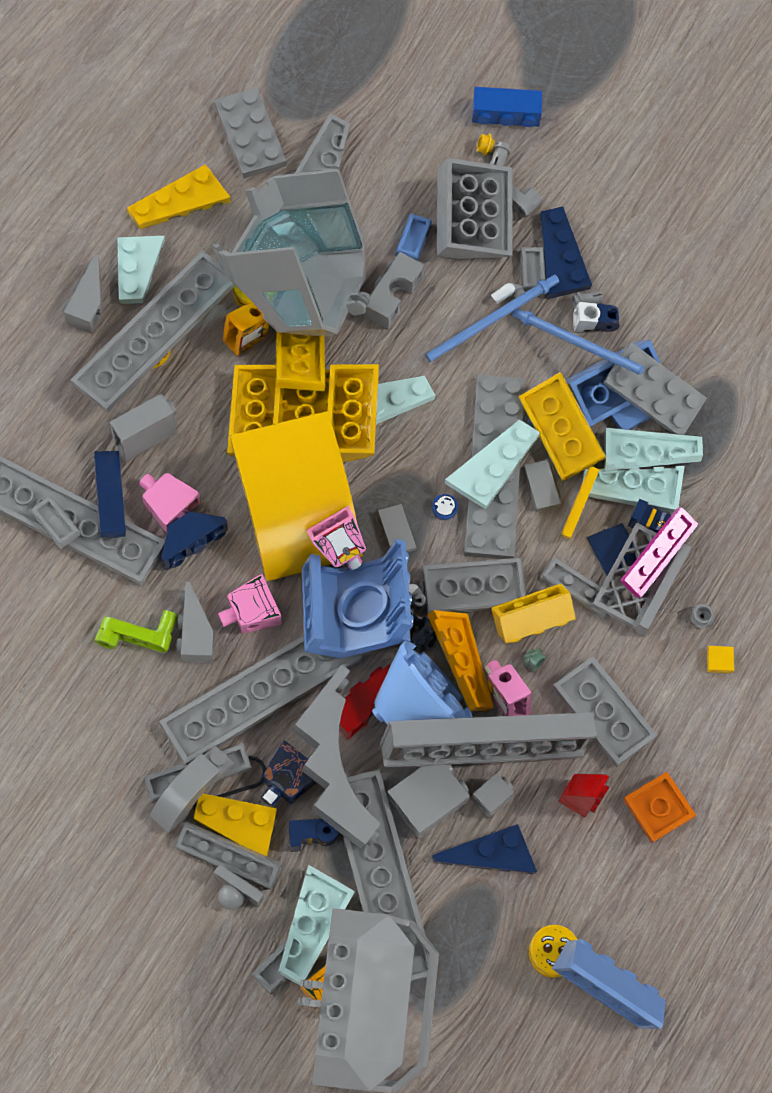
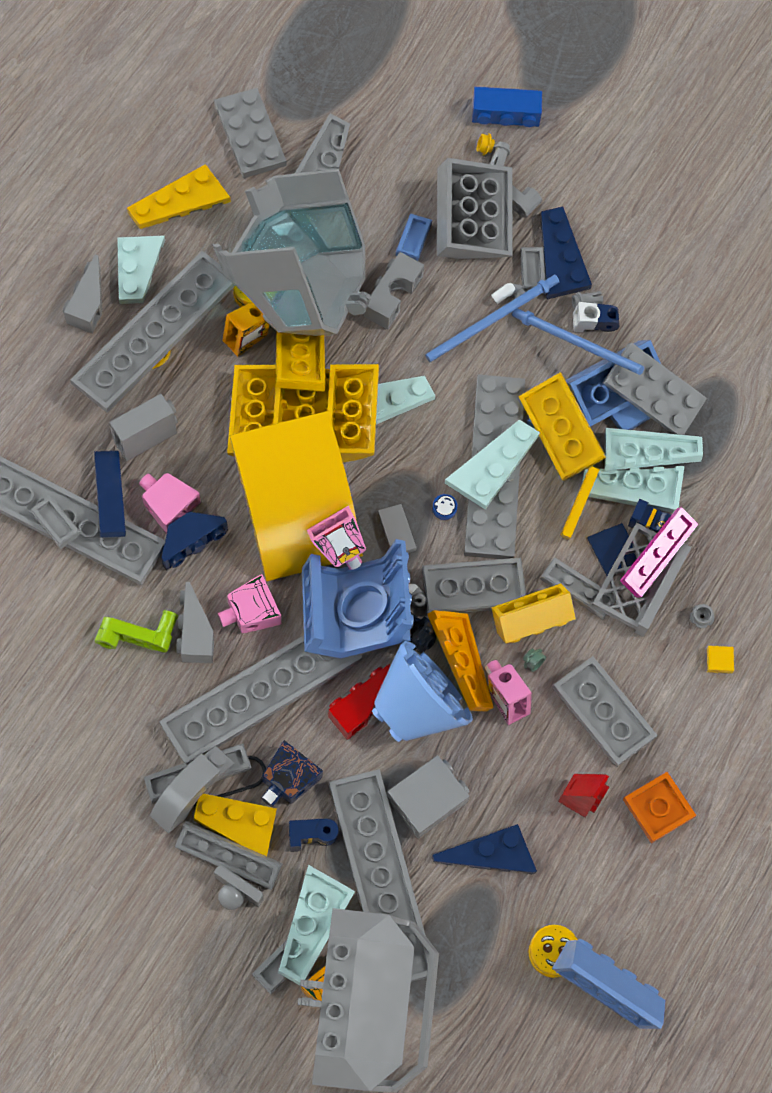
(321, 730): light grey arch -> none
(487, 735): light grey tile -> none
(493, 795): light grey brick -> none
(542, 485): light grey tile -> none

